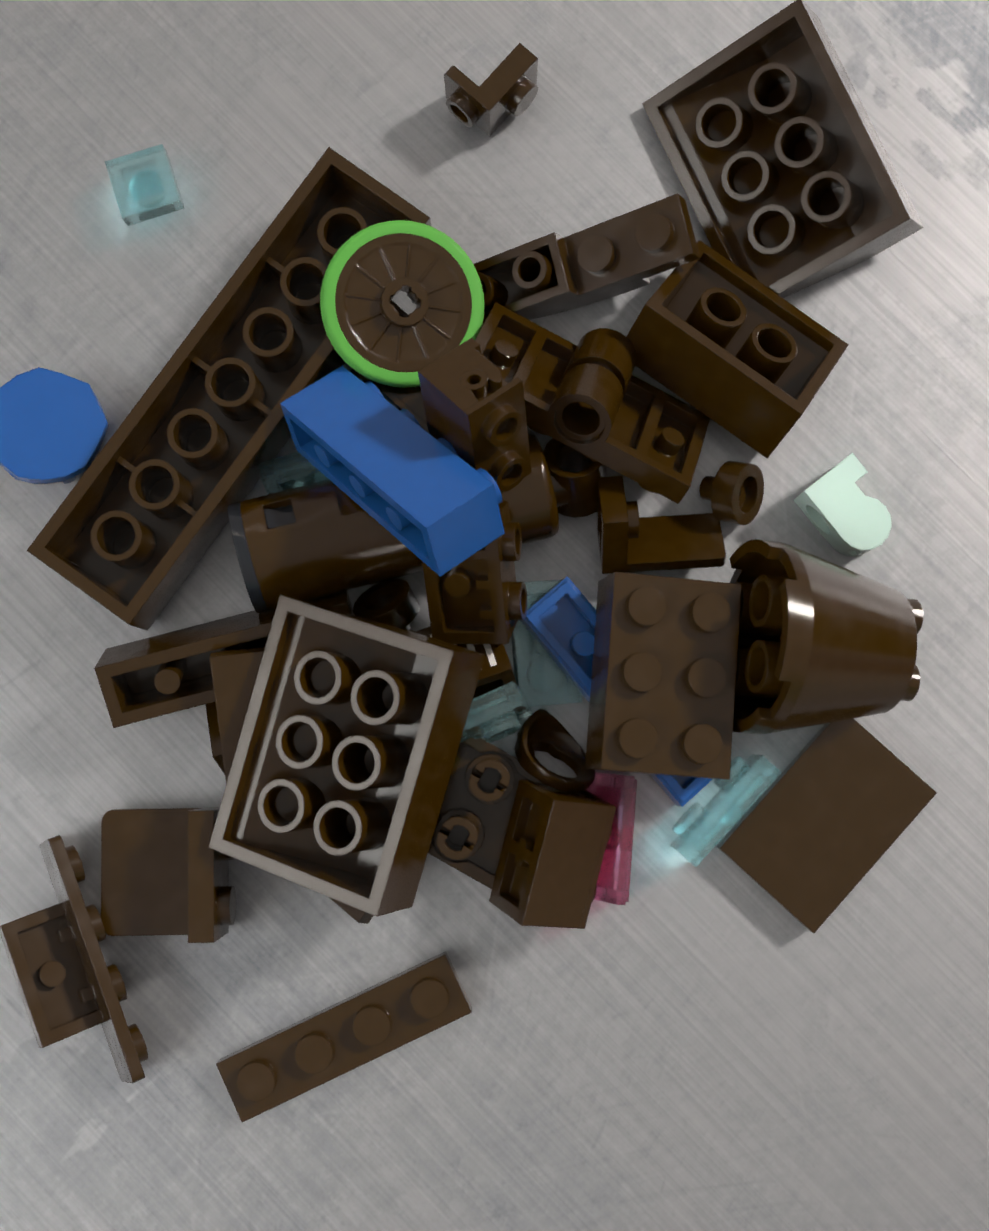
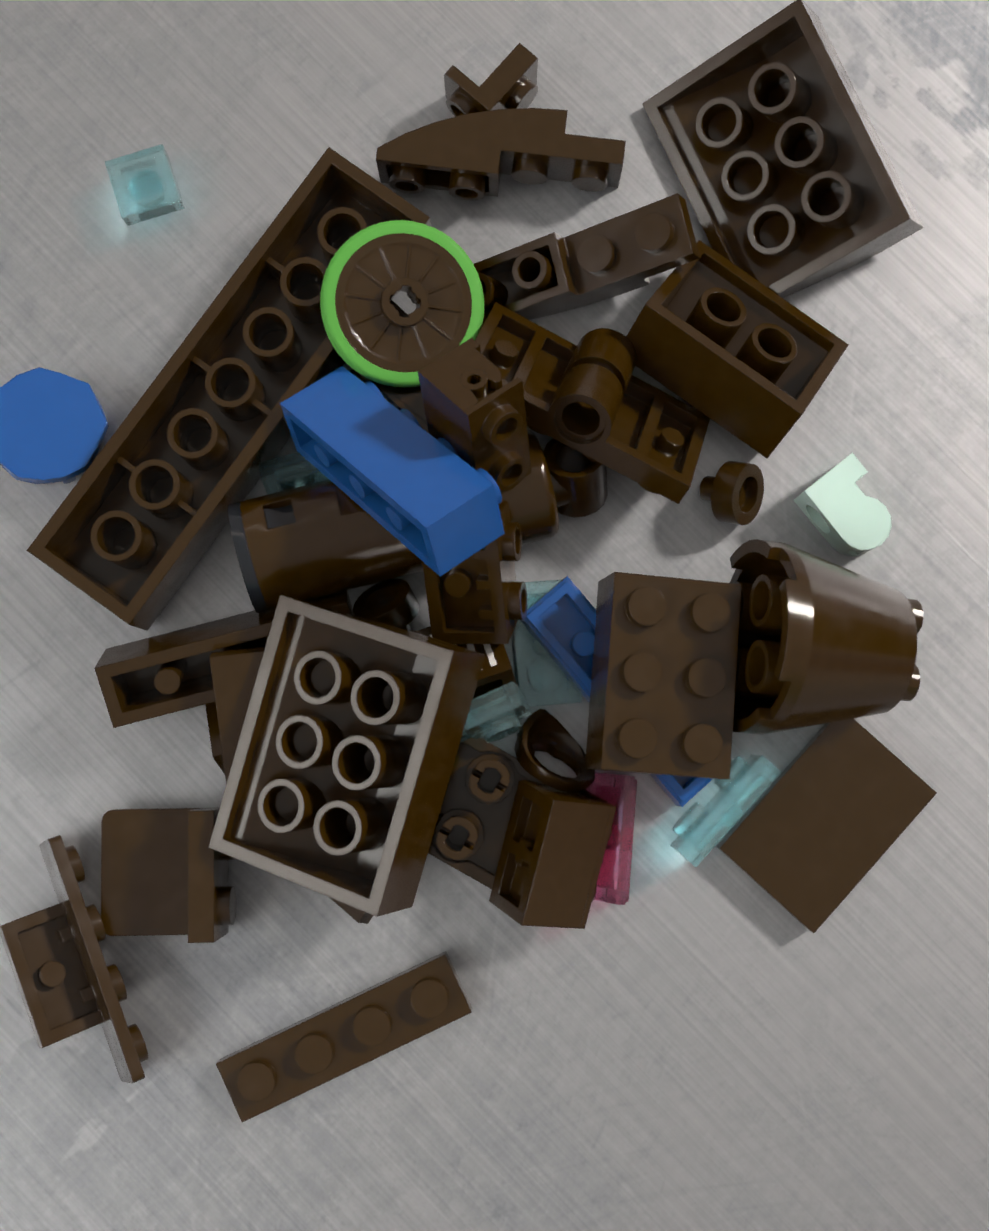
(475, 148): none -> dark brown slope
(652, 542): dark brown bracket -> none

